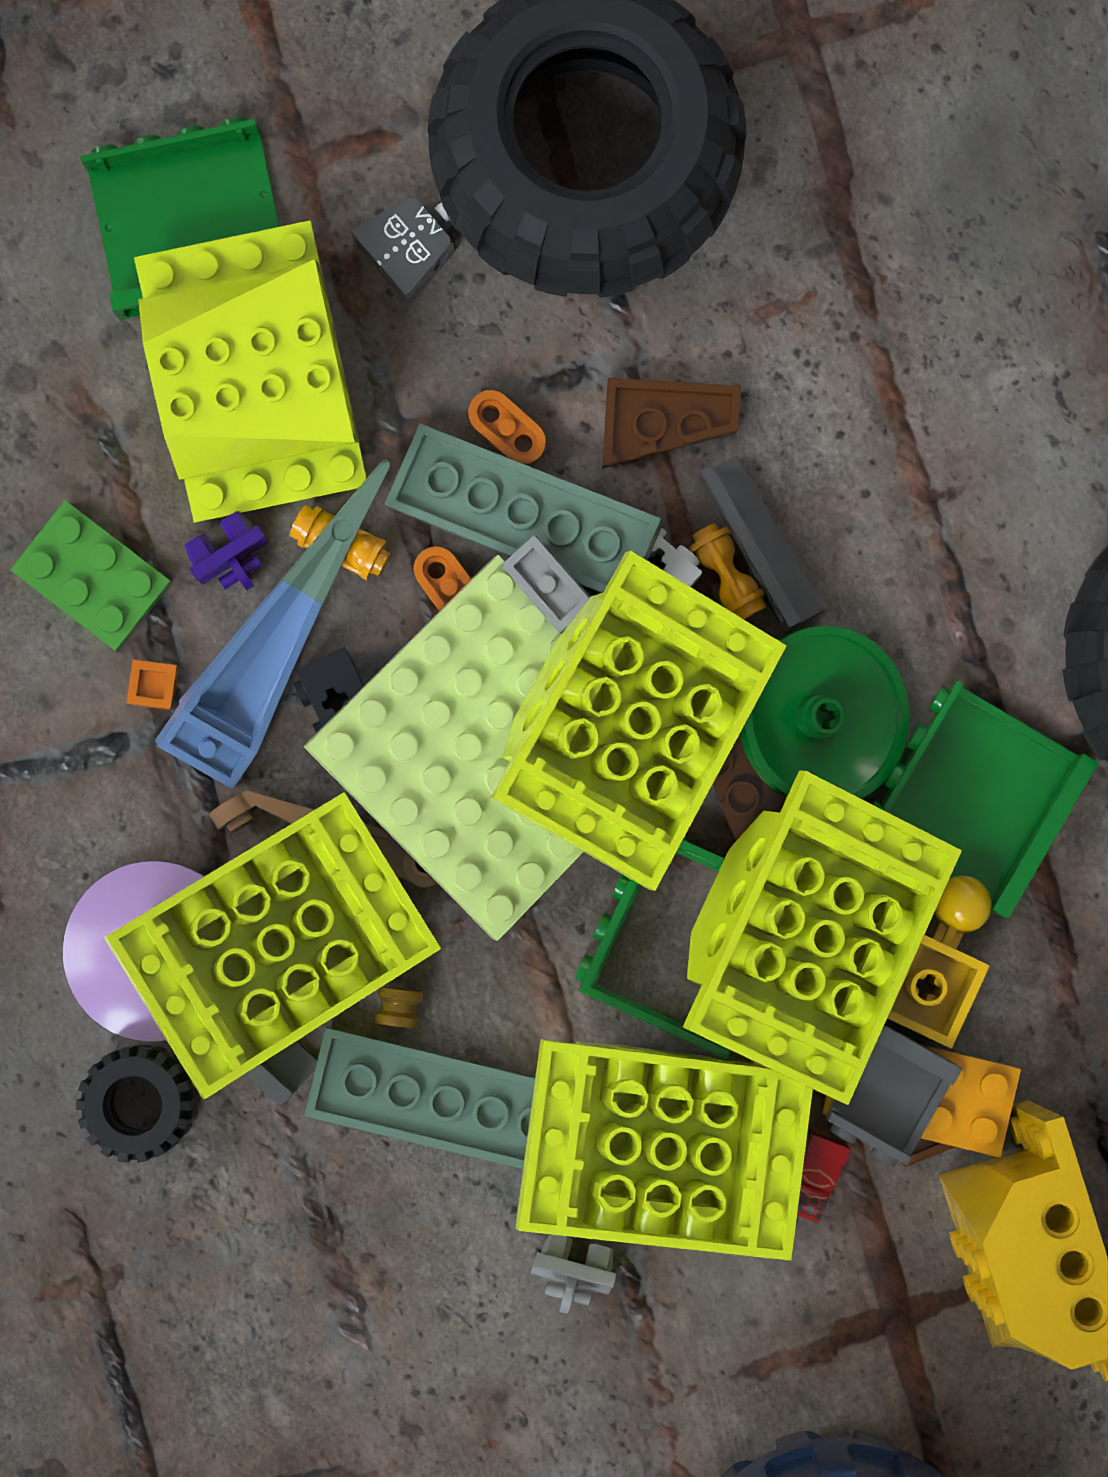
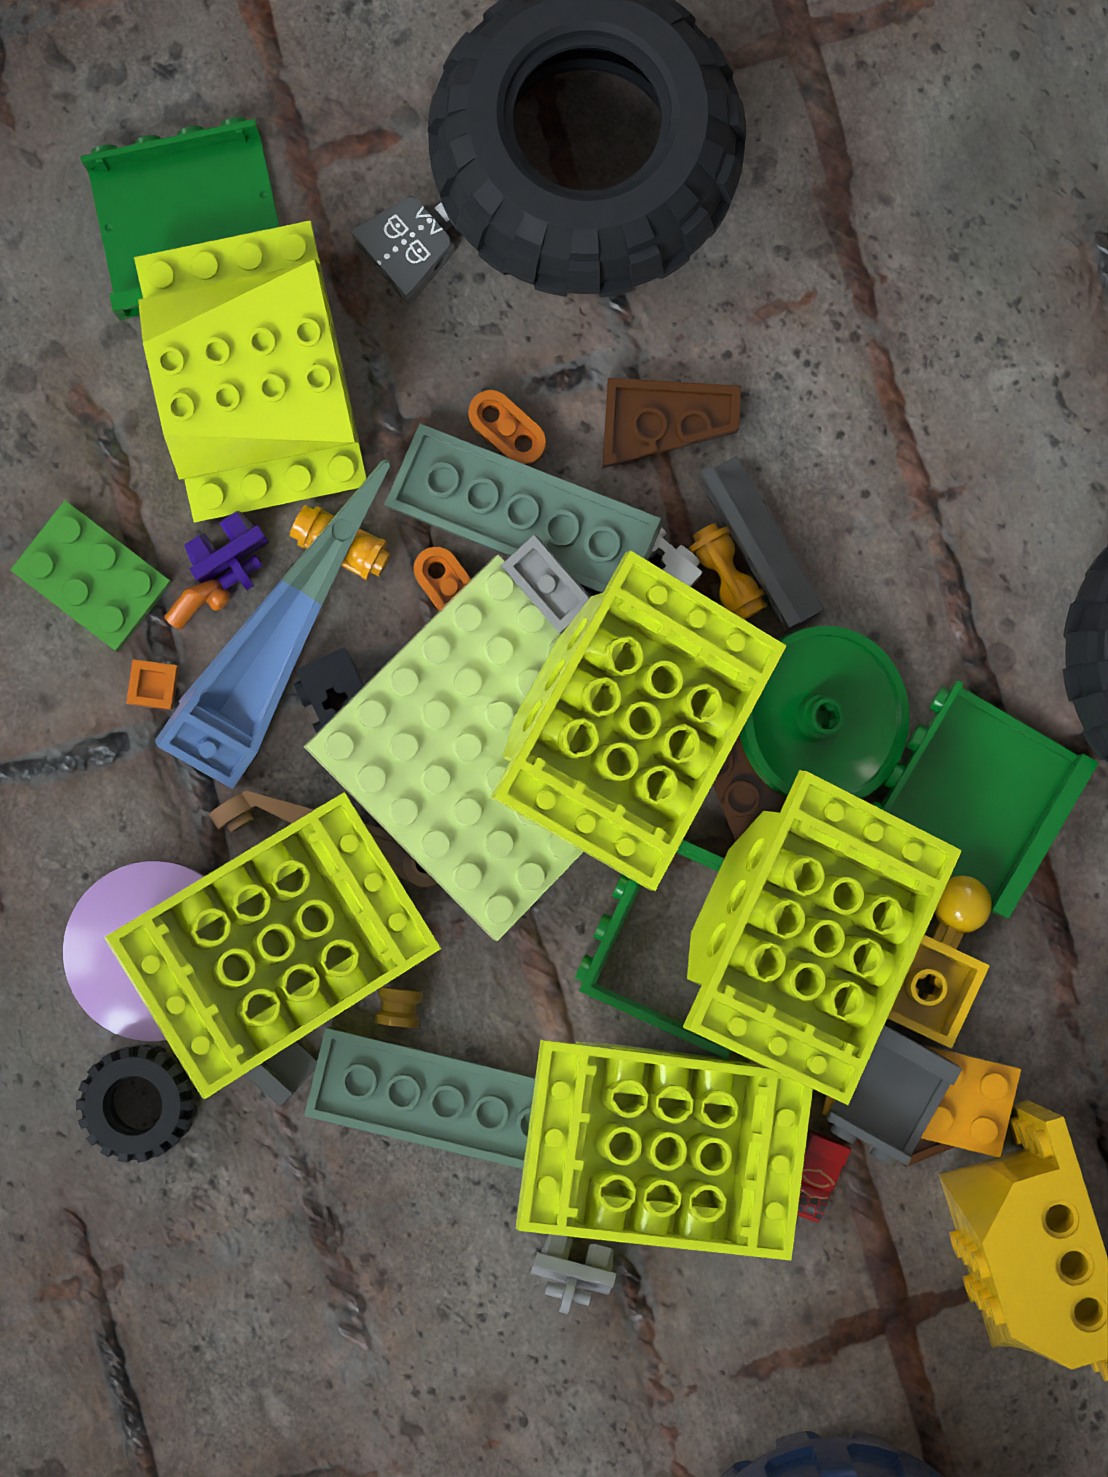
(192, 598): none -> orange arm

